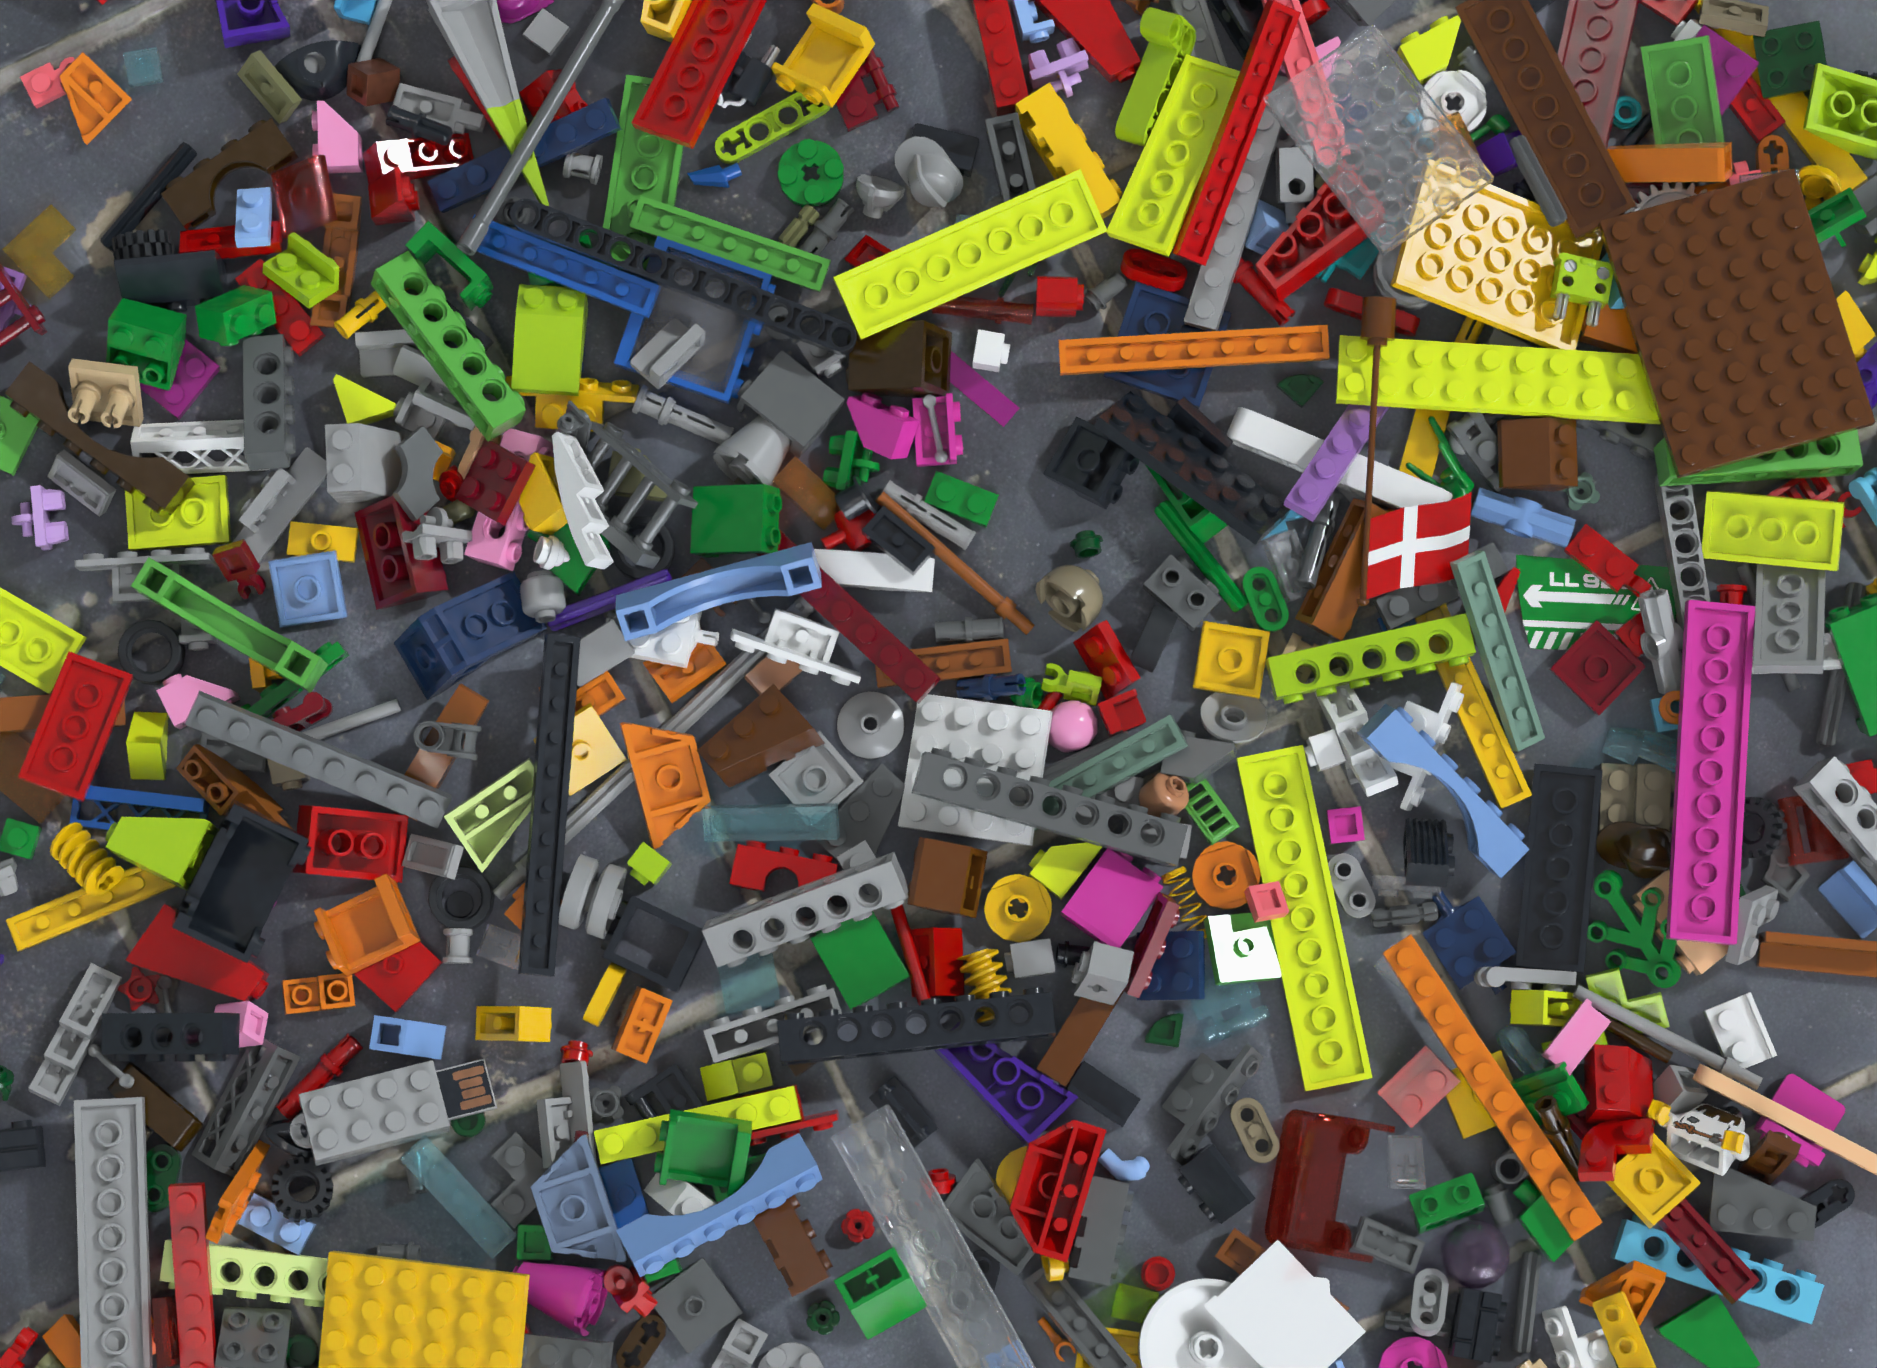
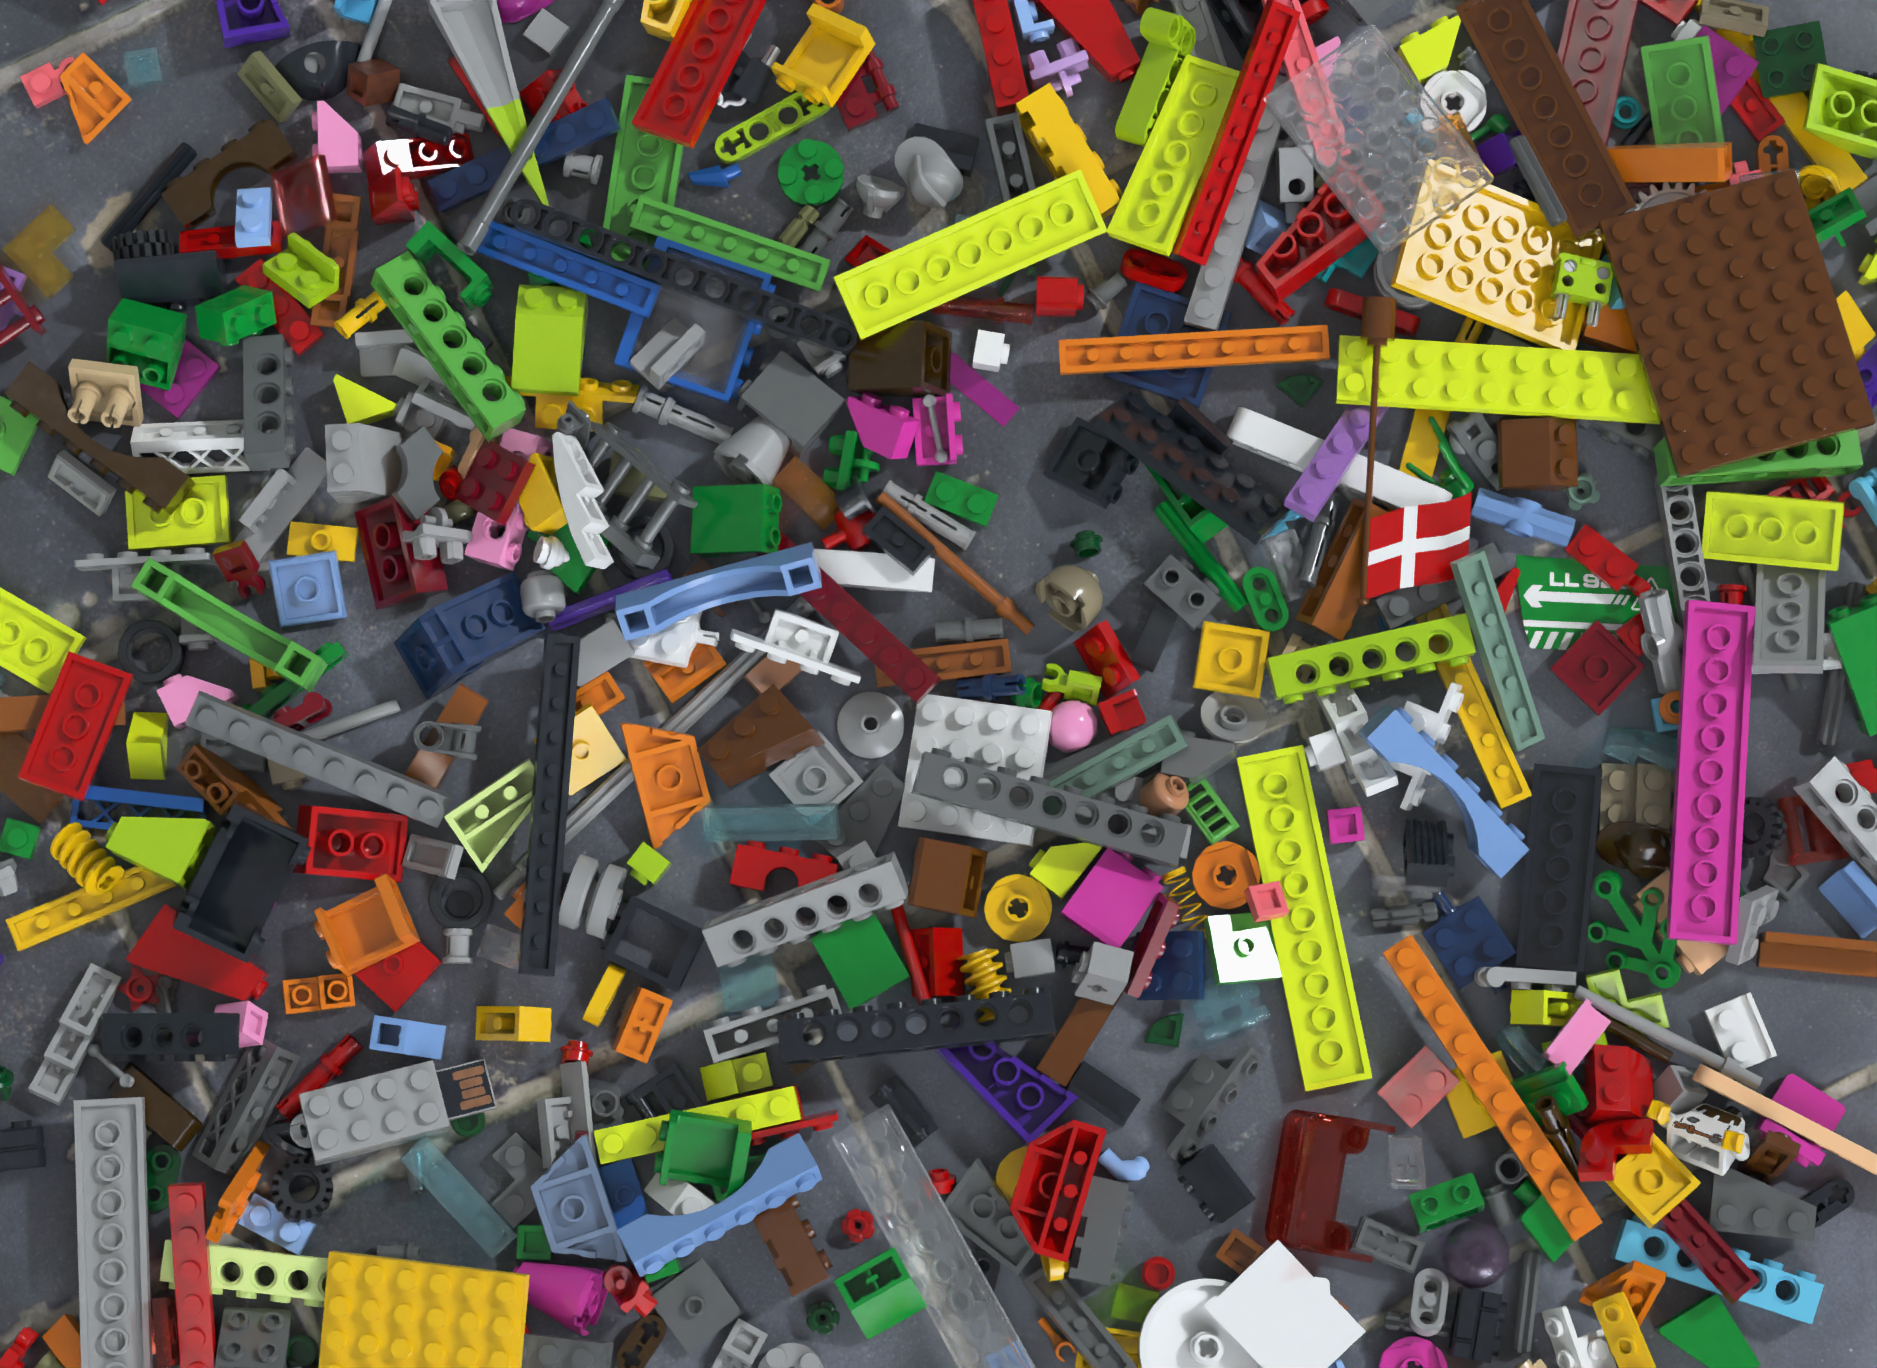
(45, 532): lavender hips -> none
(1253, 1130): dark tan plate -> none
(1351, 885): light grey plate -> none

